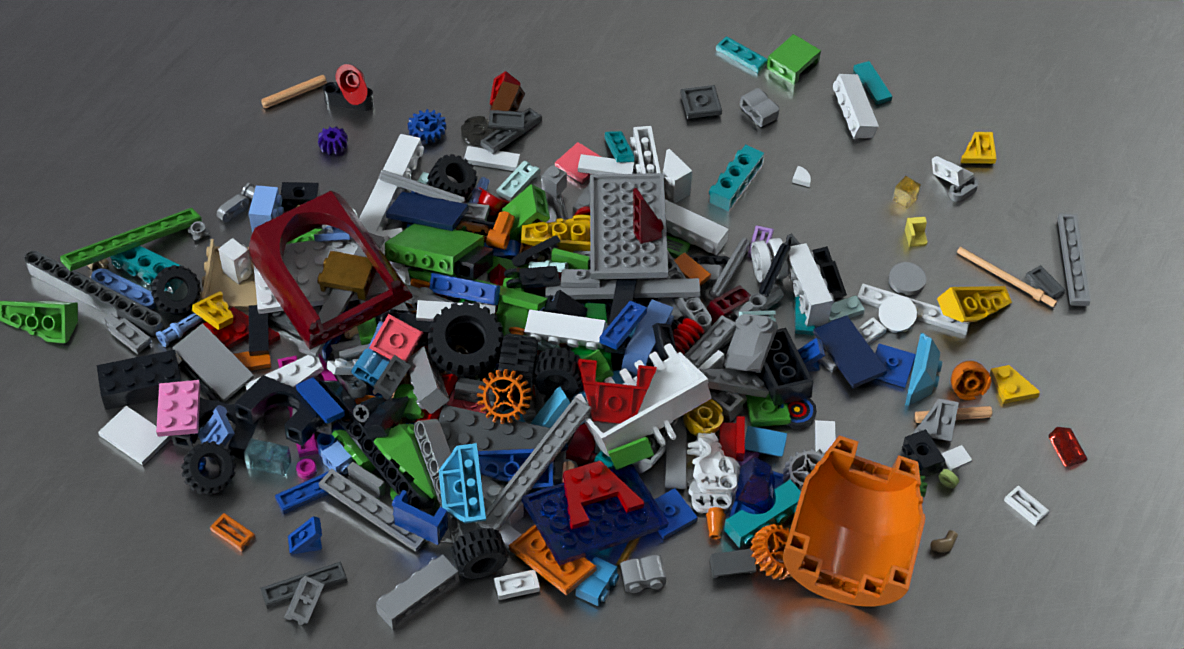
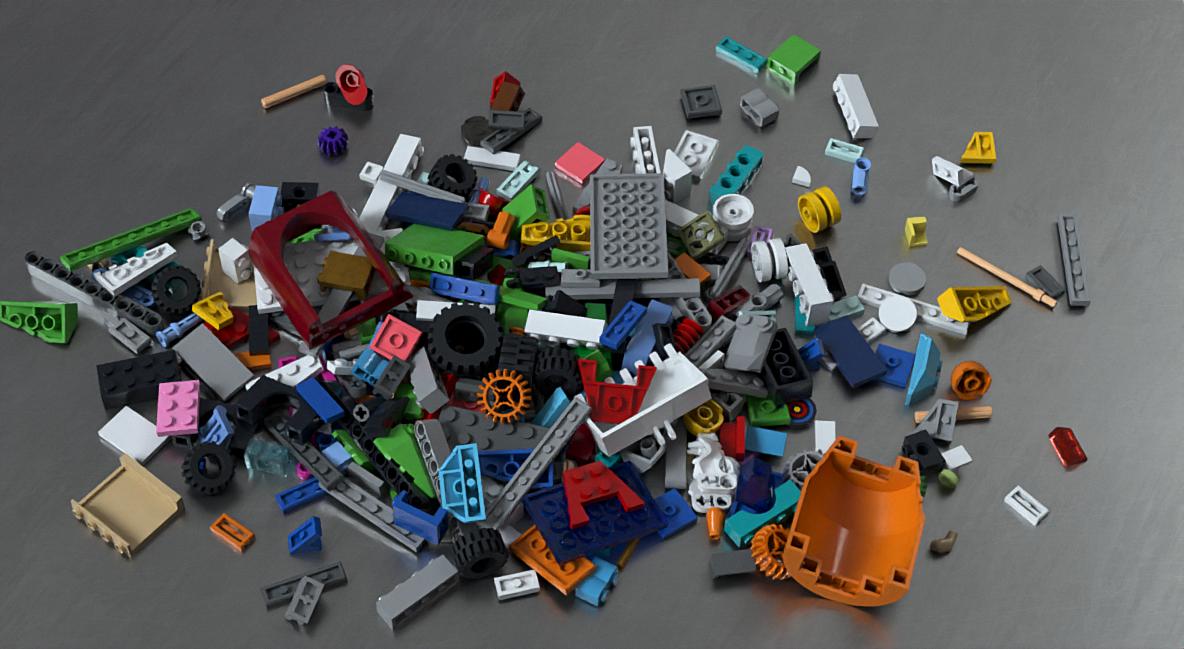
(128, 274): none -> white wing
(129, 506): none -> tan panel
(305, 454): none -> dark grey tile
(371, 172): none -> white panel
(427, 125): blue gear -> none
(554, 181): light grey brick -> none
(603, 165): white tile -> none
(619, 146): teal tile -> none
(631, 452): bright green panel -> none
(643, 573): light grey brick -> none
(645, 222): dark red slope -> none
(685, 230): none -> olive piece
(696, 152): none -> white tile
(735, 214): none -> white wheel
(774, 269): black axle -> none
(819, 209): none -> yellow wheel
(842, 152): none -> light aqua tile
(861, 176): none -> light blue piece
(872, 82): teal tile -> none
(906, 192): clear yellow brick -> none
(1012, 385): yellow wing -> none

